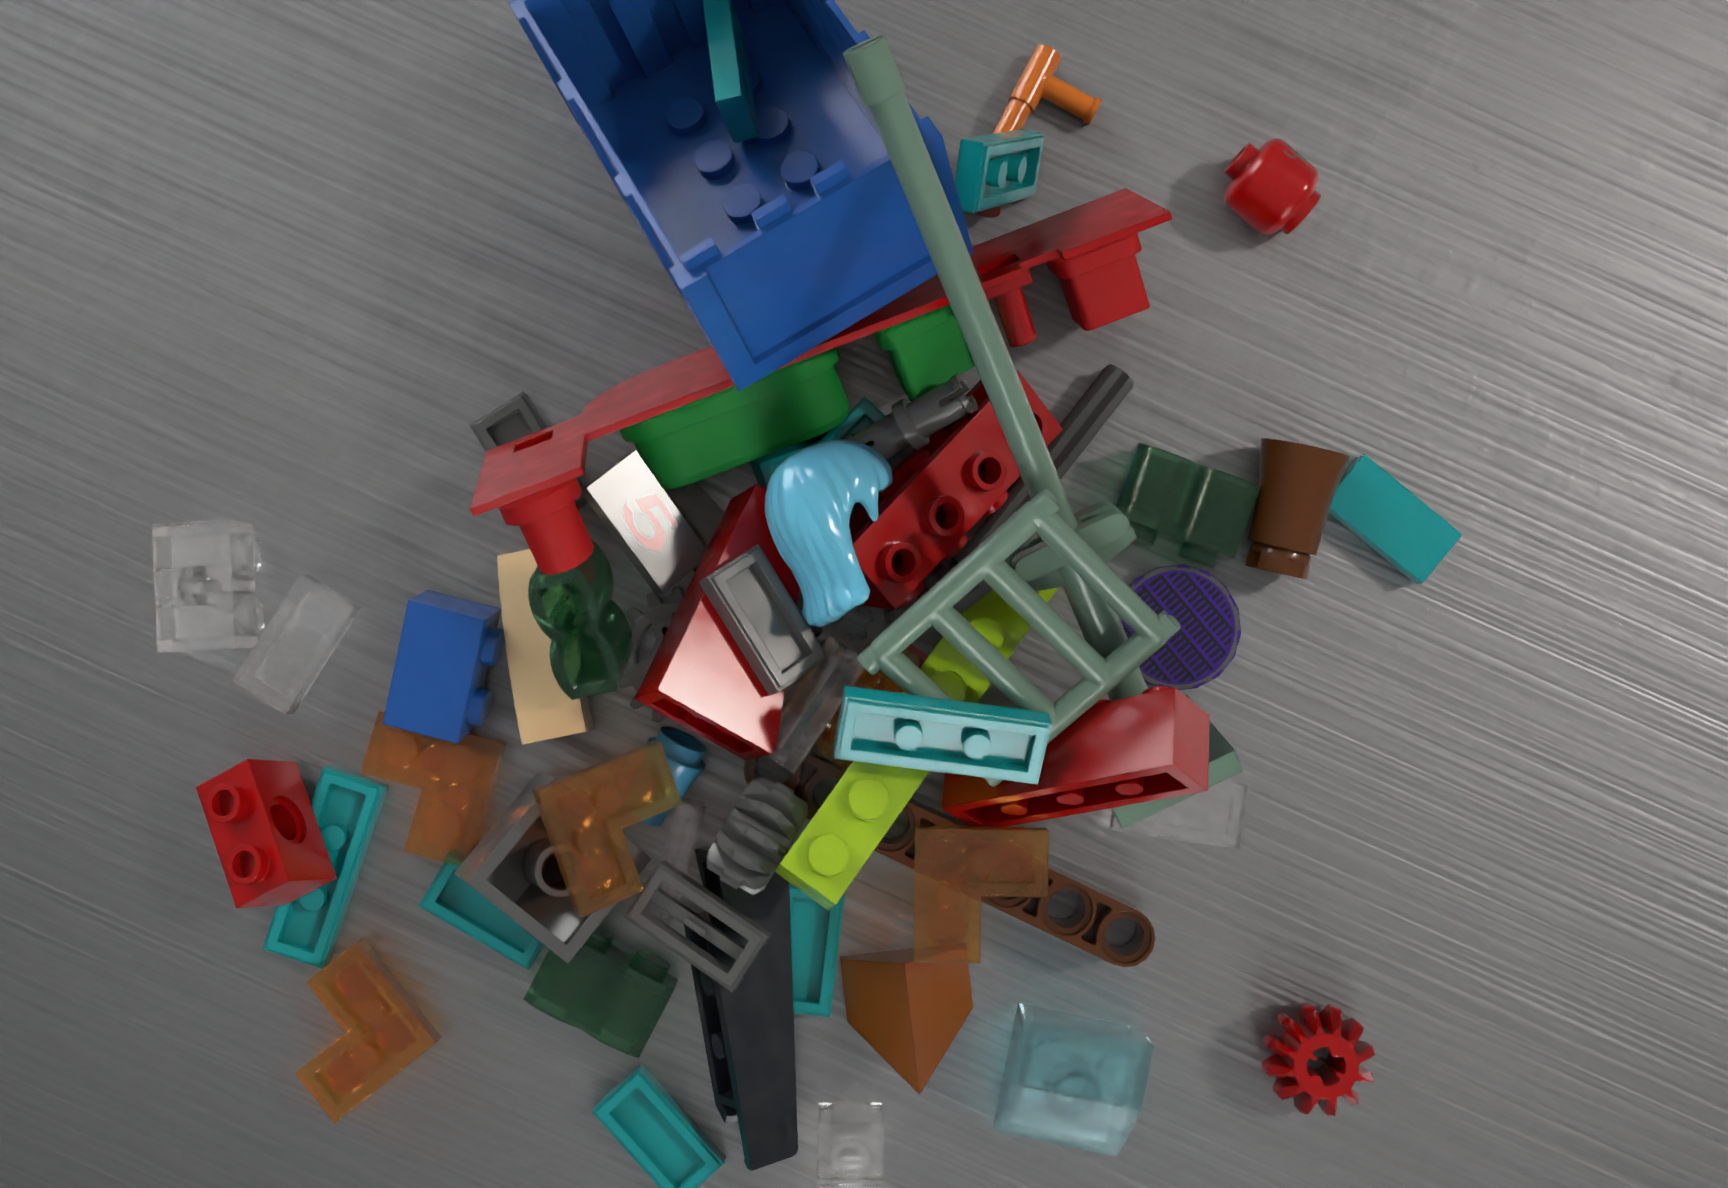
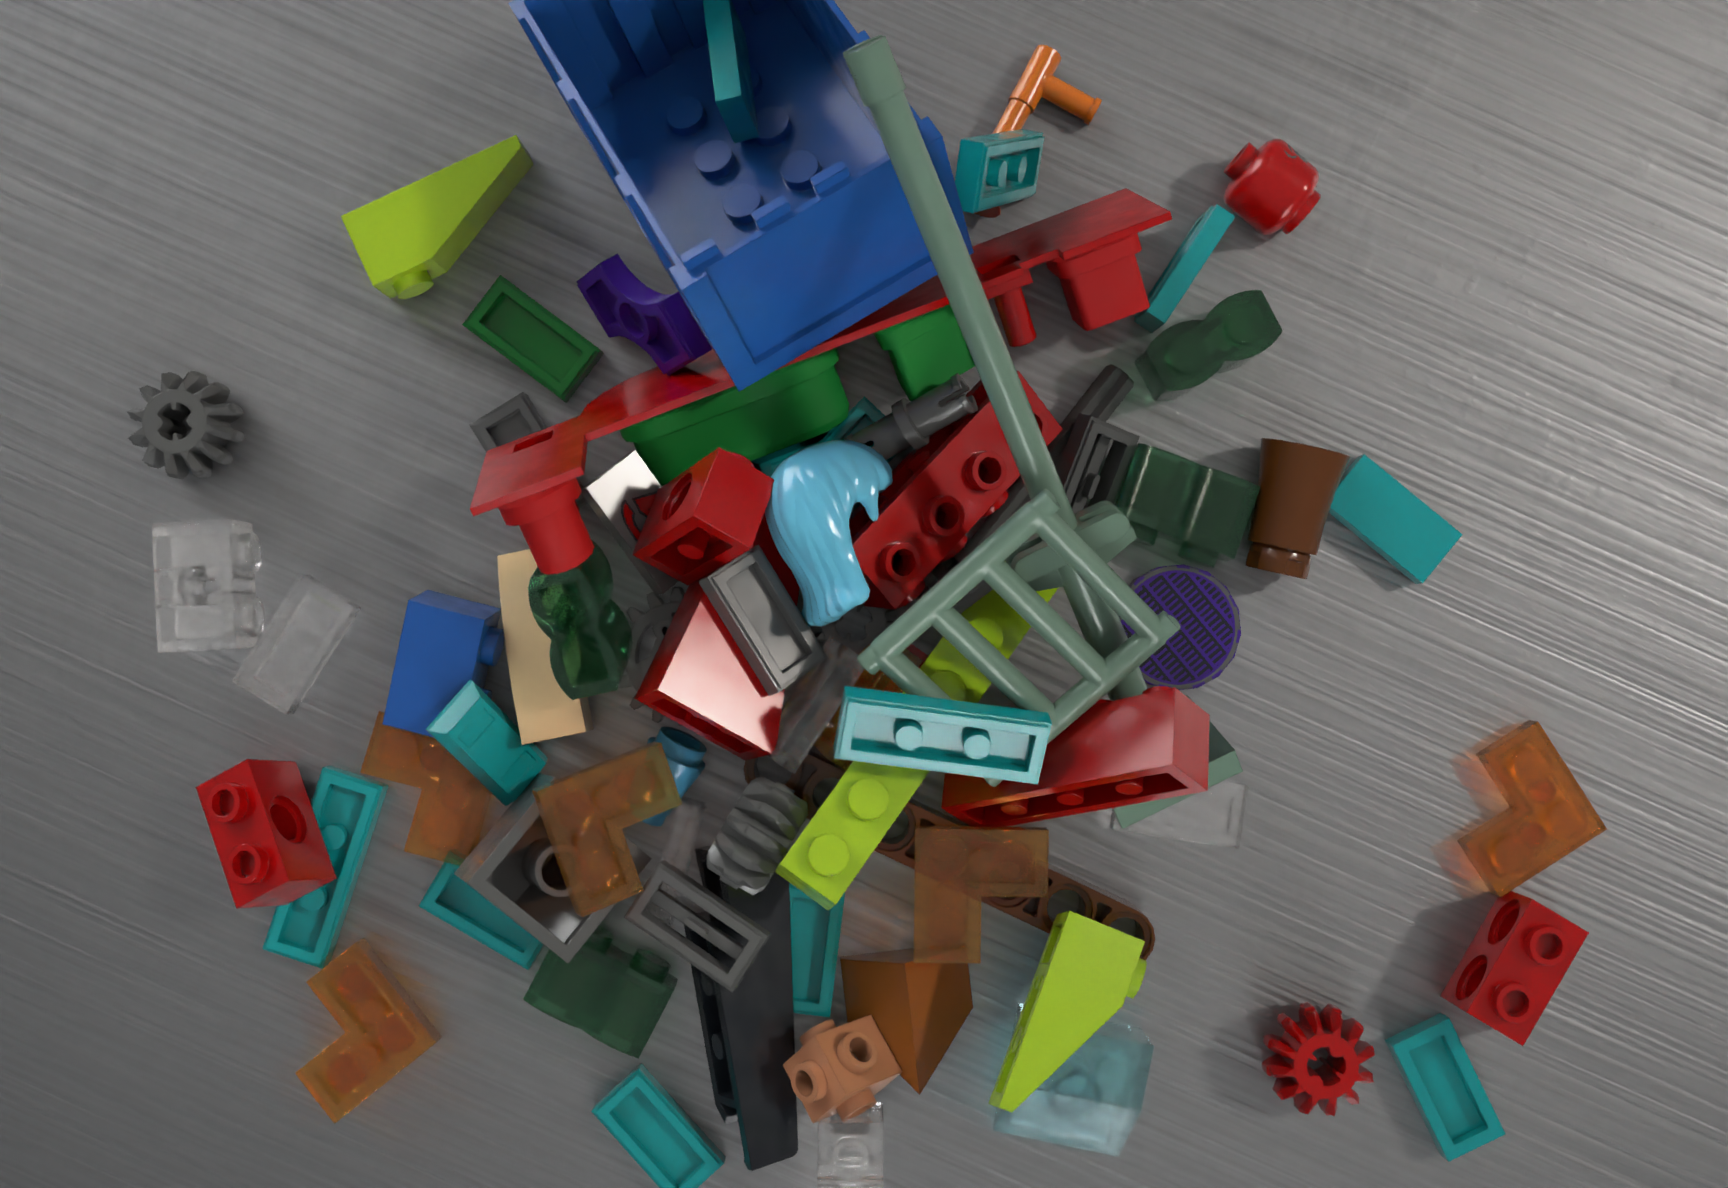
(165, 433): none -> dark grey gear
(431, 222): none -> lime slope
(487, 743): none -> teal tile
(533, 338): none -> green tile
(649, 318): none -> dark purple tile
(705, 516): none -> red brick
(830, 1076): none -> nougat brick
(1073, 993): none -> lime slope
(1084, 456): none -> dark grey tile
(1184, 267): none -> teal tile
(1217, 343): none -> clear green brick
(1445, 1087): none -> teal tile
(1514, 965): none -> red brick
(1545, 814): none -> clear orange plate

